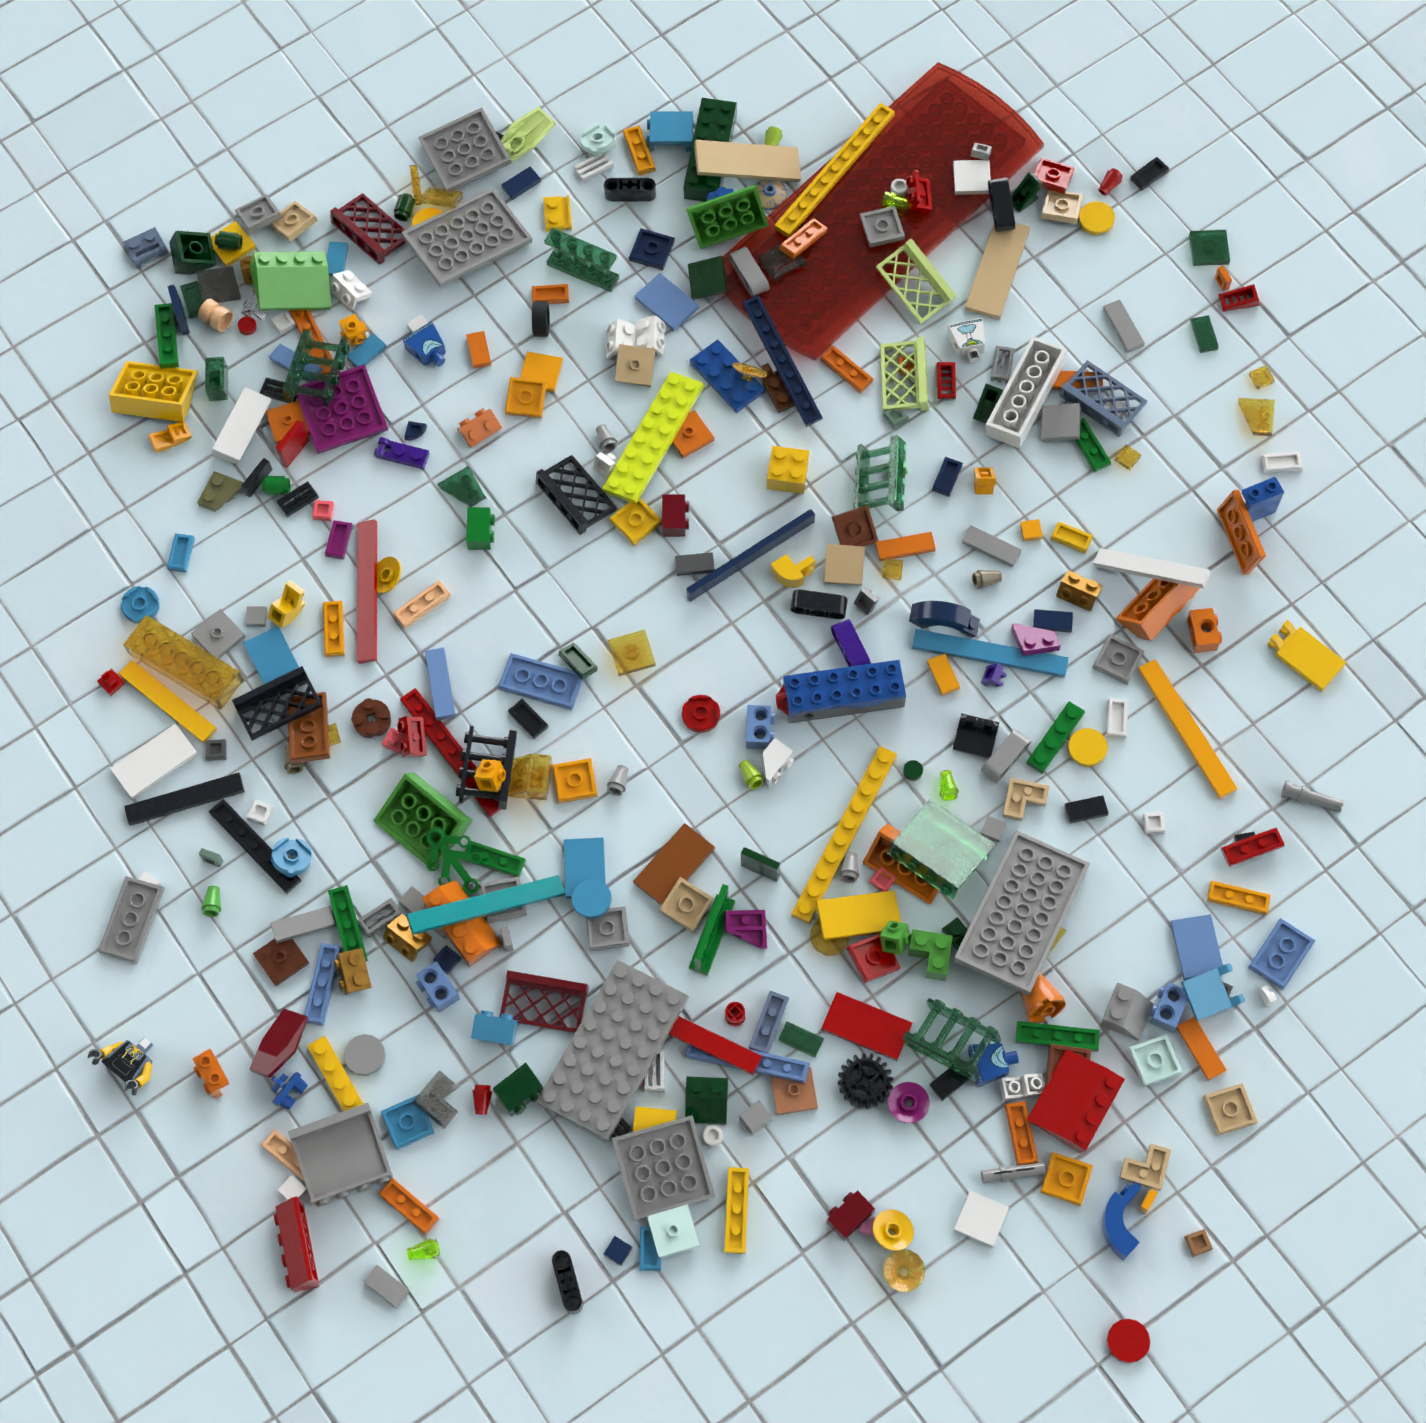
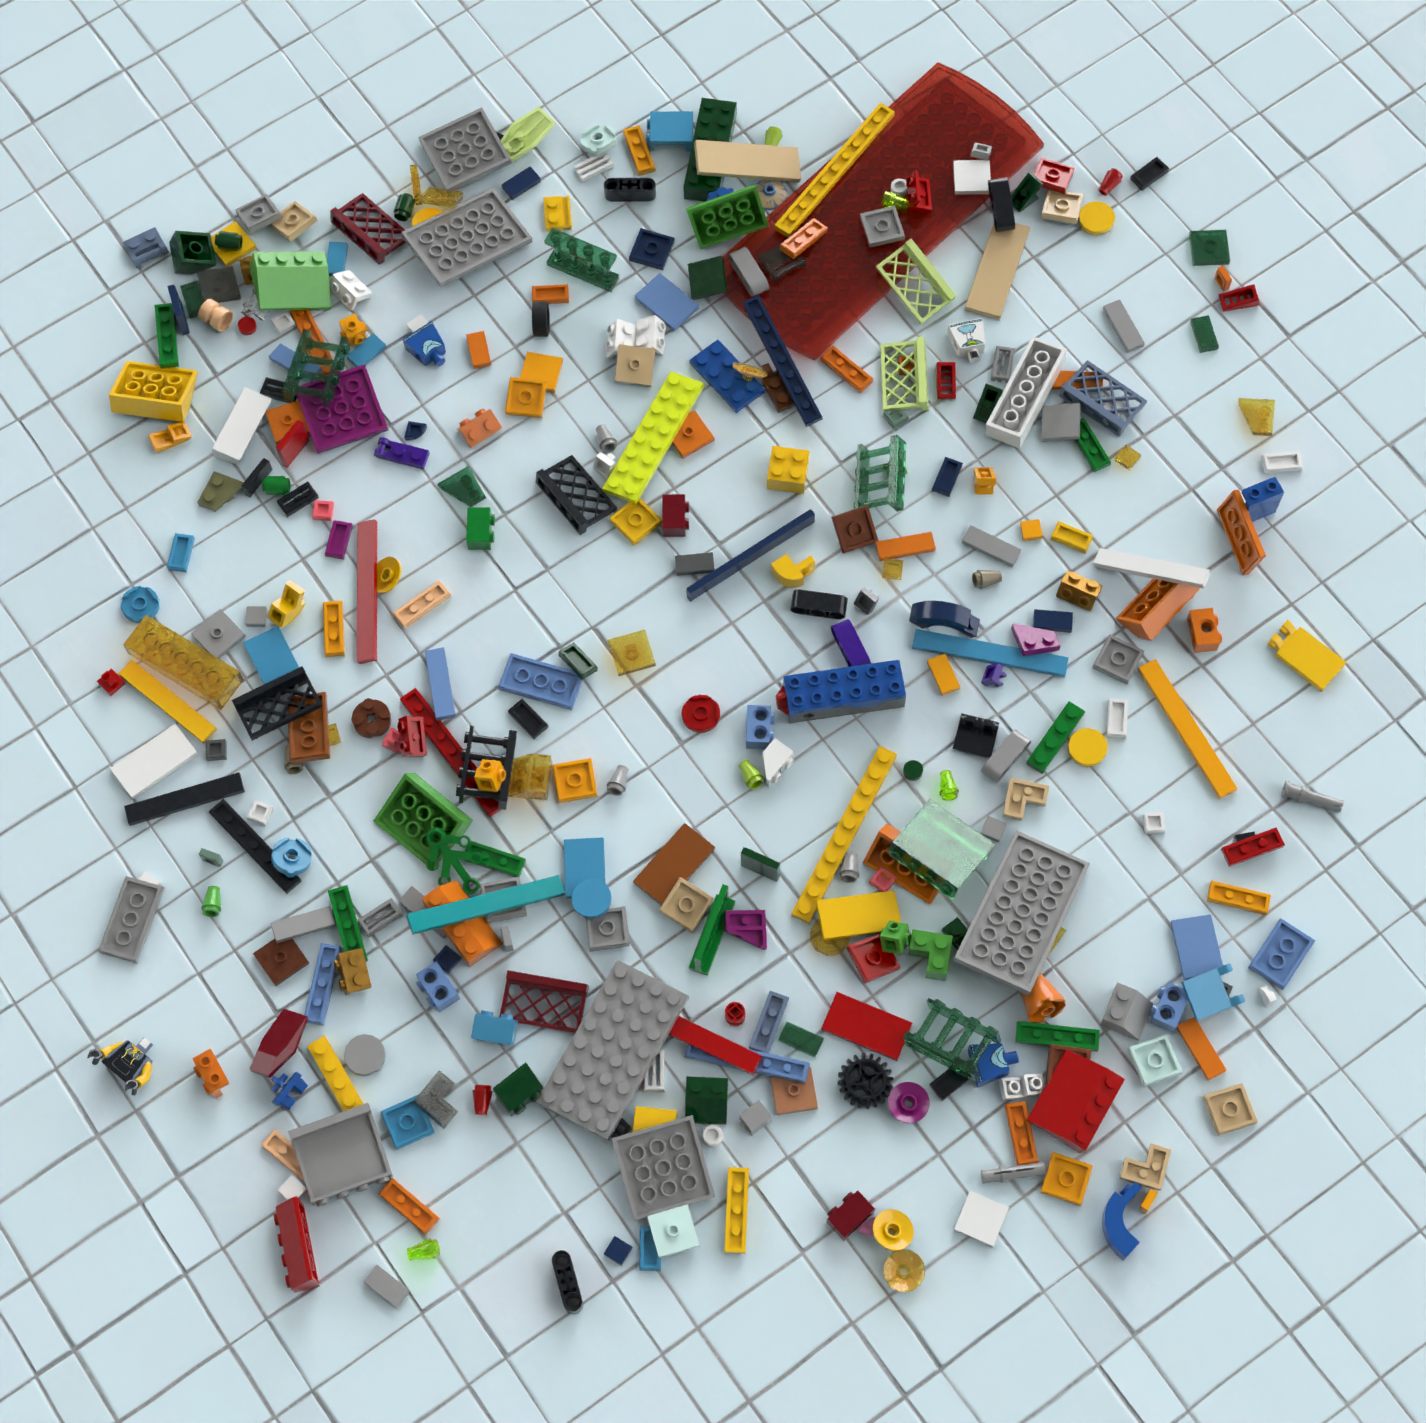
(216, 378): clear green brick -> none
(400, 937): pearl gold bracket -> none
(844, 564): tan tile -> none
(1086, 809): black tile -> none
(1128, 1340): red tile -> none
(1198, 1243): medium nougat tile -> none
(1261, 377): clear yellow tile -> none

